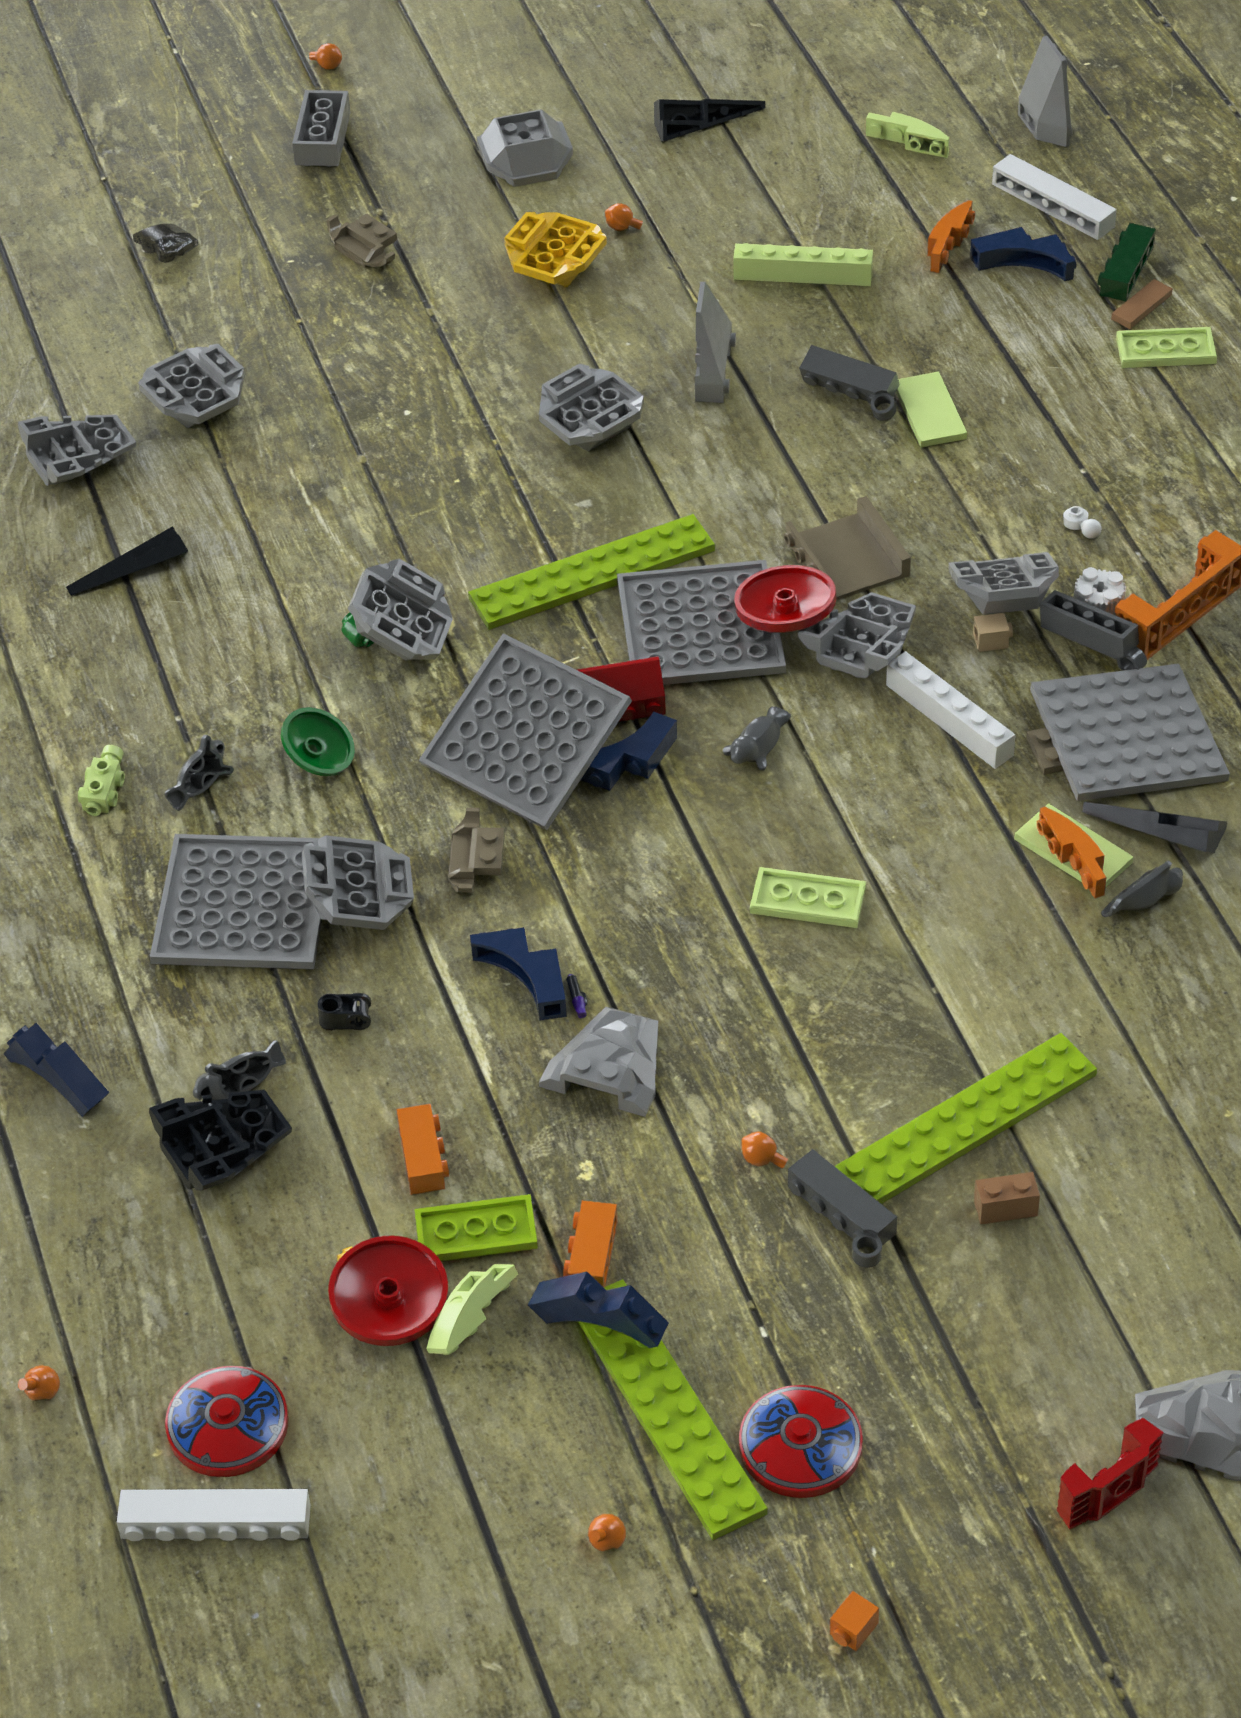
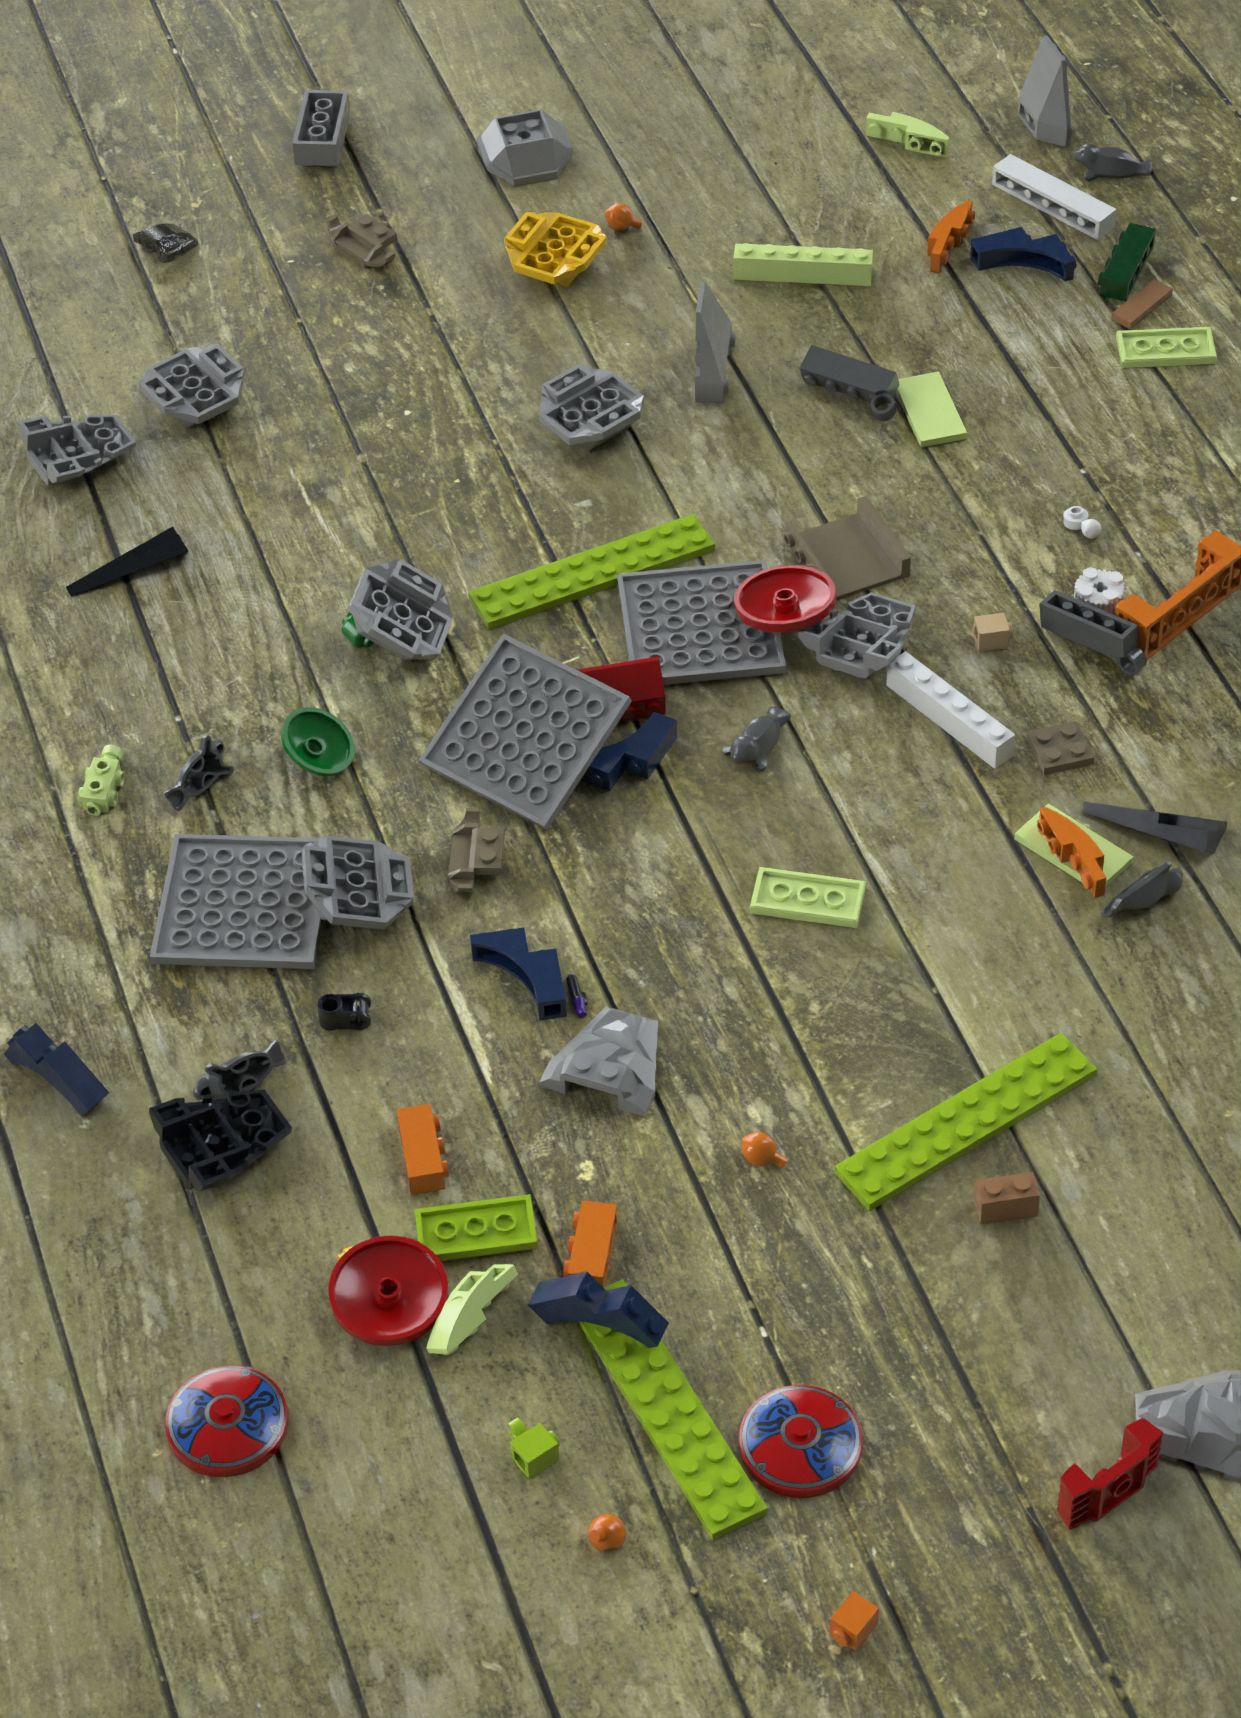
(40, 1383): orange piece -> none
(214, 1514): white brick -> none
(327, 56): orange piece -> none
(533, 1448): none -> lime brick
(683, 117): black wedge -> none
(844, 1205): dark grey hinge -> none
(1006, 582): light grey piece -> none
(1110, 162): none -> dark grey animal
(1129, 732): light grey plate -> none

